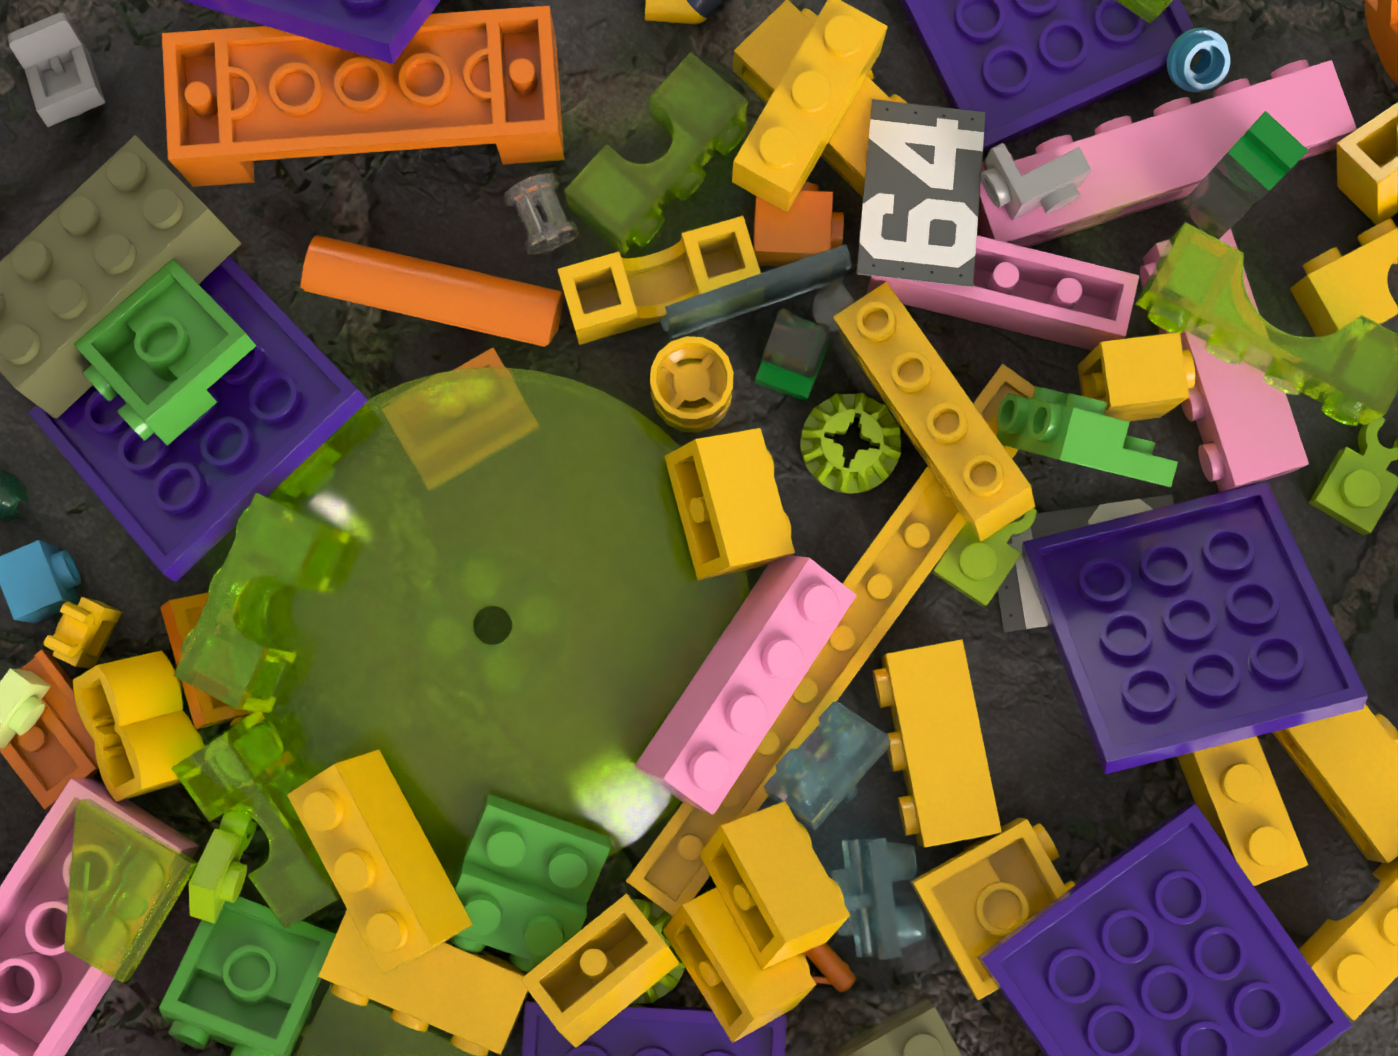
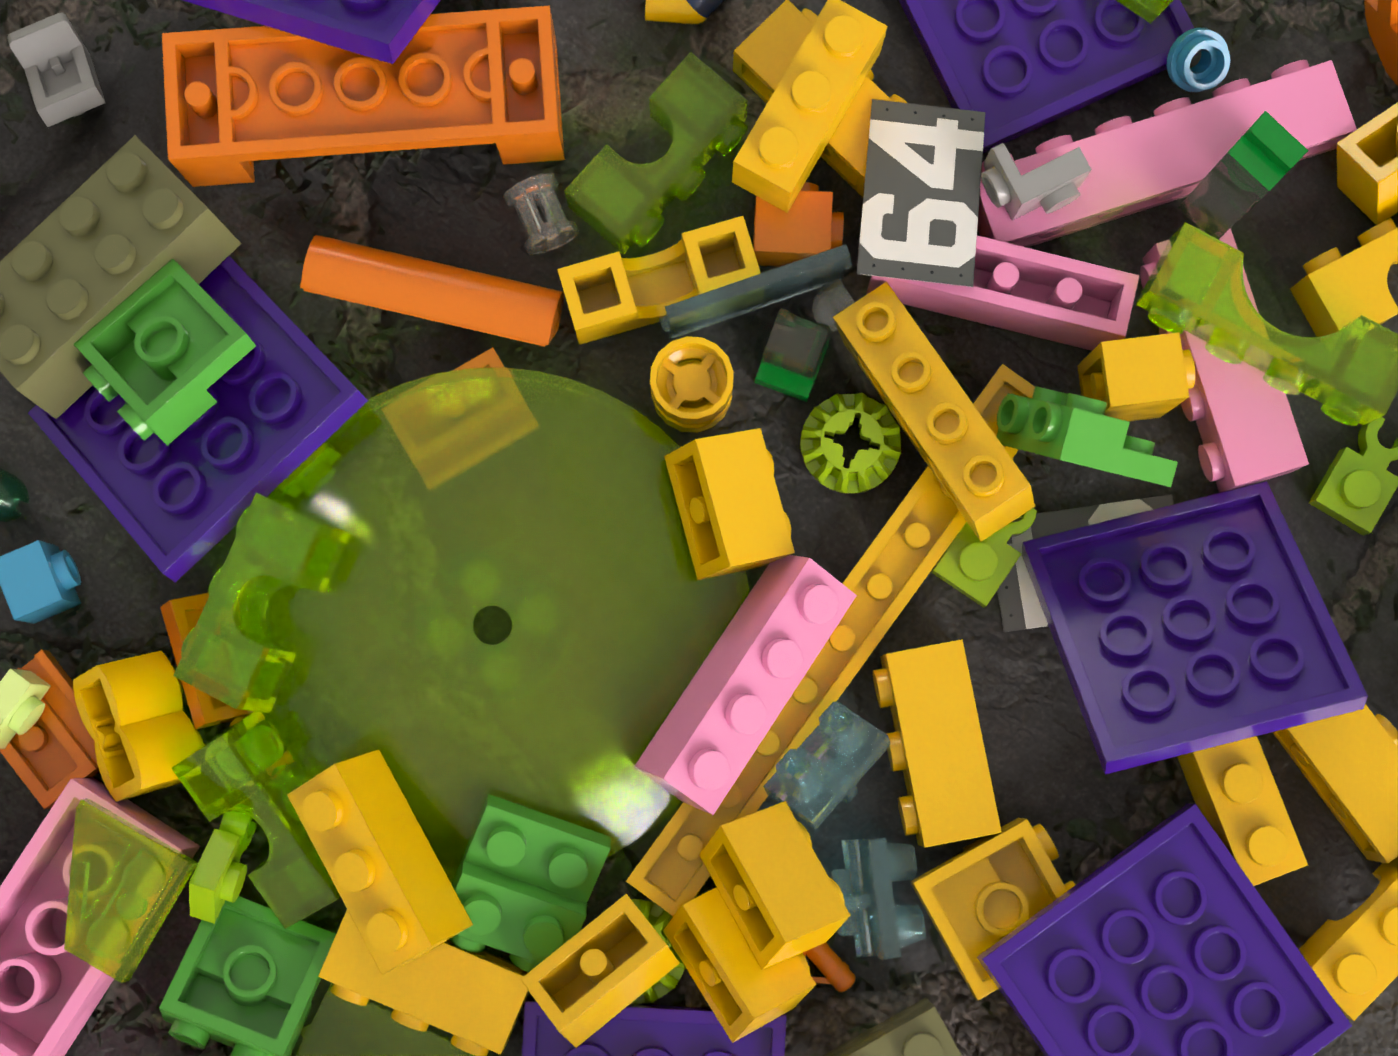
(83, 632): yellow plate -> none

